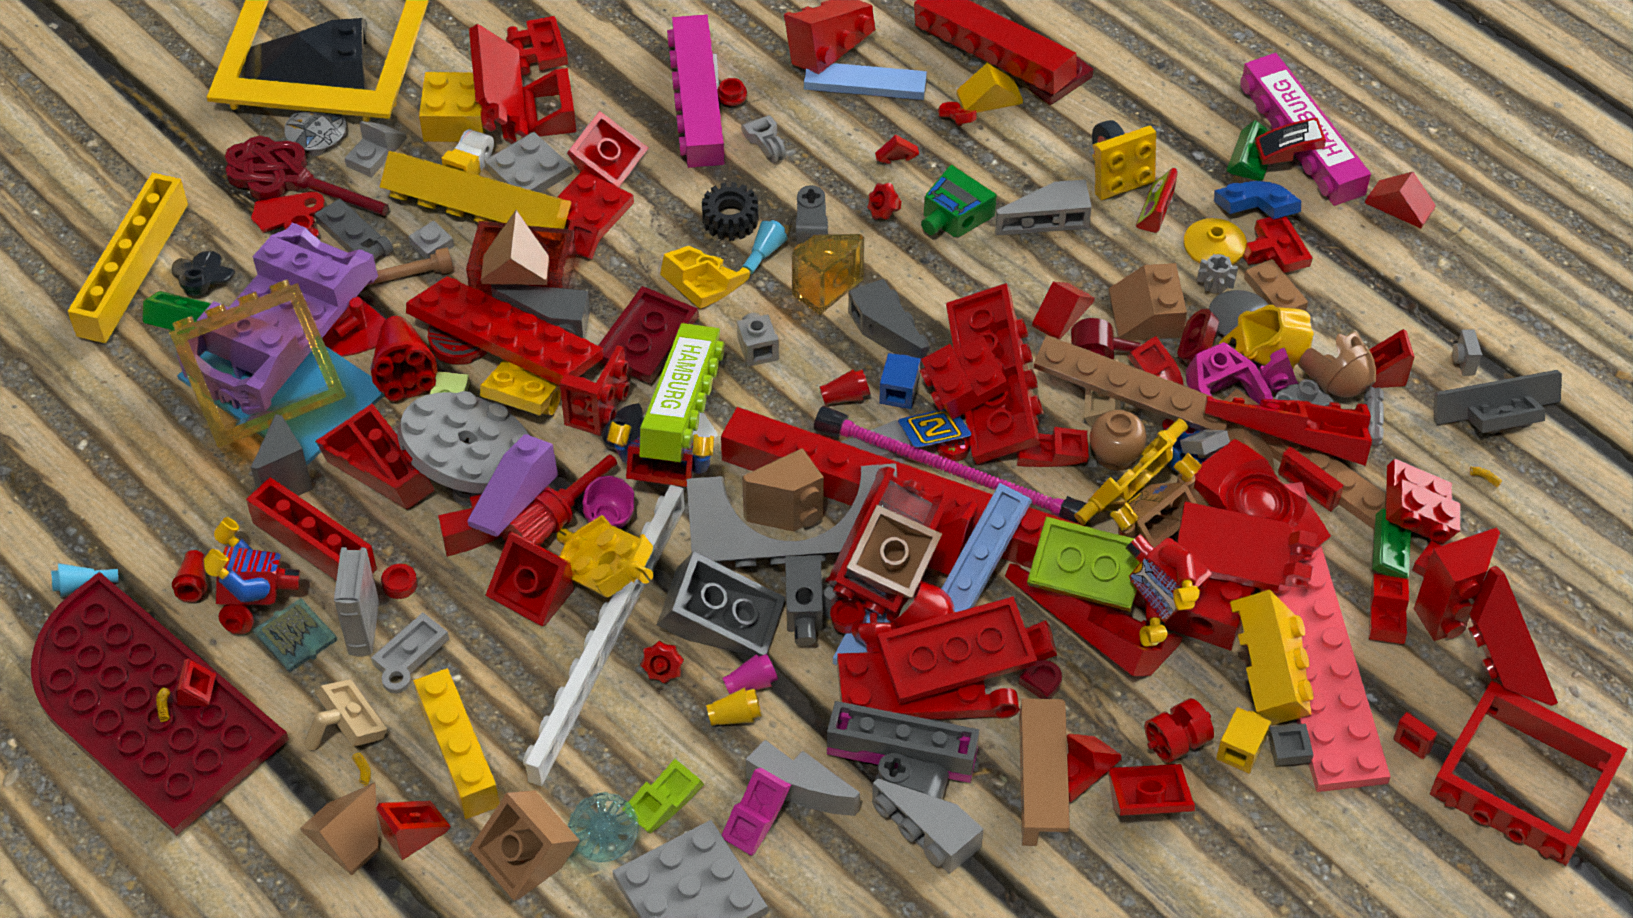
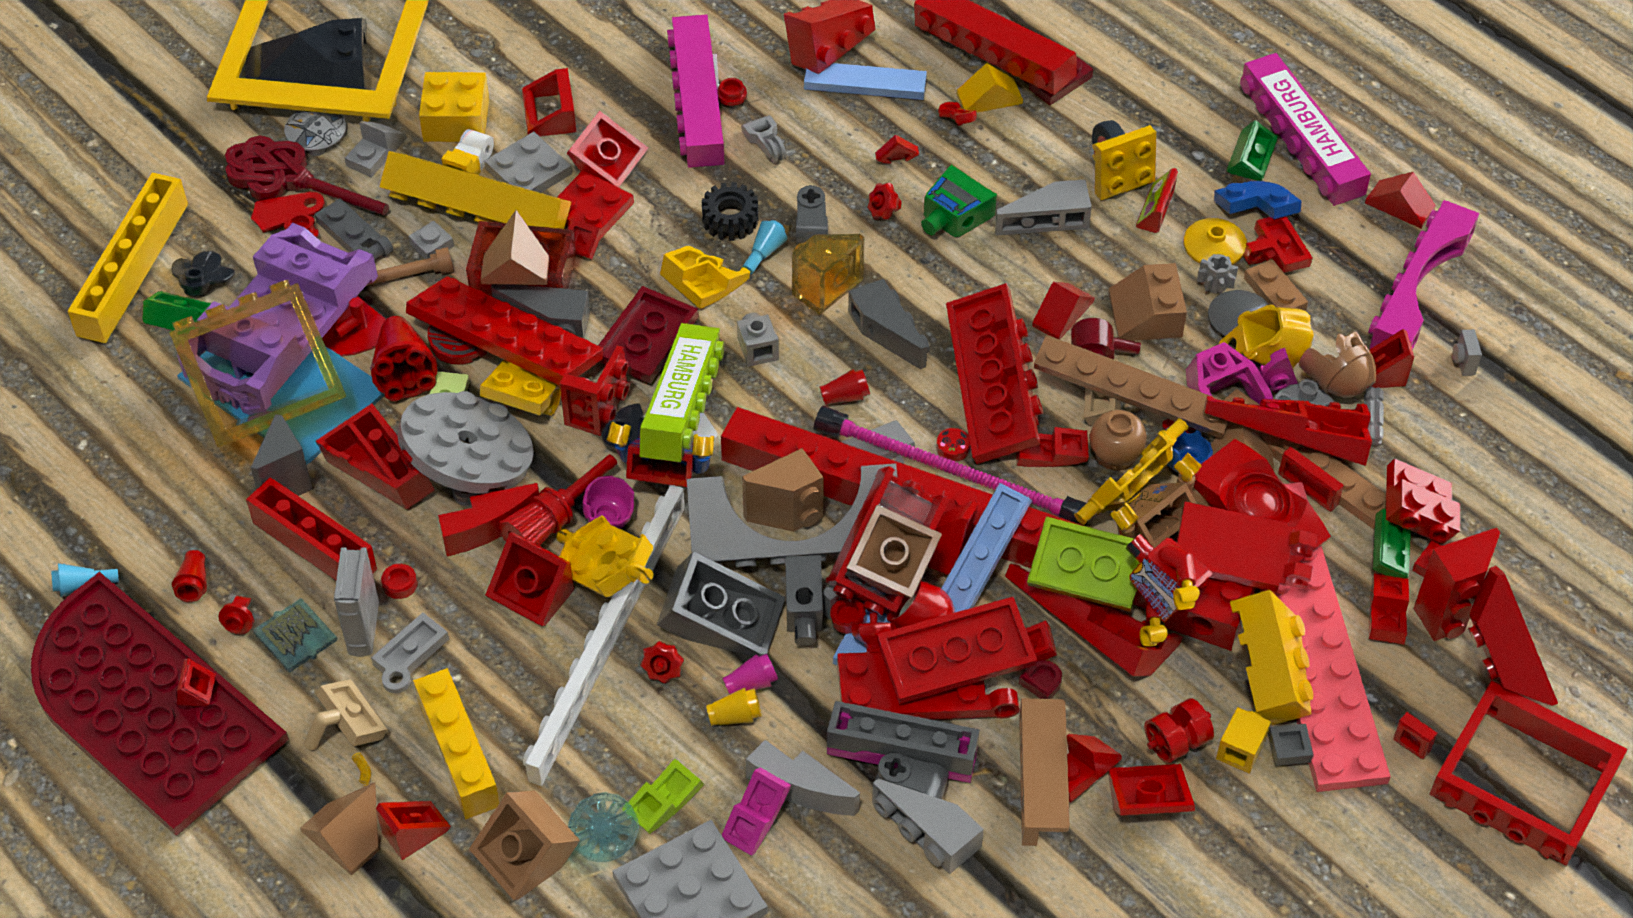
(163, 703): yellow leg -> none
(246, 574): torso -> none
(498, 83): red tile -> none
(515, 483): medium lavender slope -> none
(546, 44): red plate -> none
(899, 381): blue brick -> none
(933, 428): sticker -> none
(963, 376): red plate -> none
(1155, 359): red plate -> none
(1197, 335): dark red plate -> none
(1205, 442): light grey plate -> none
(1283, 141): slope -> none
(1445, 239): none -> dark pink arch
(1490, 477): yellow leg -> none
(1500, 402): dark grey bracket -> none

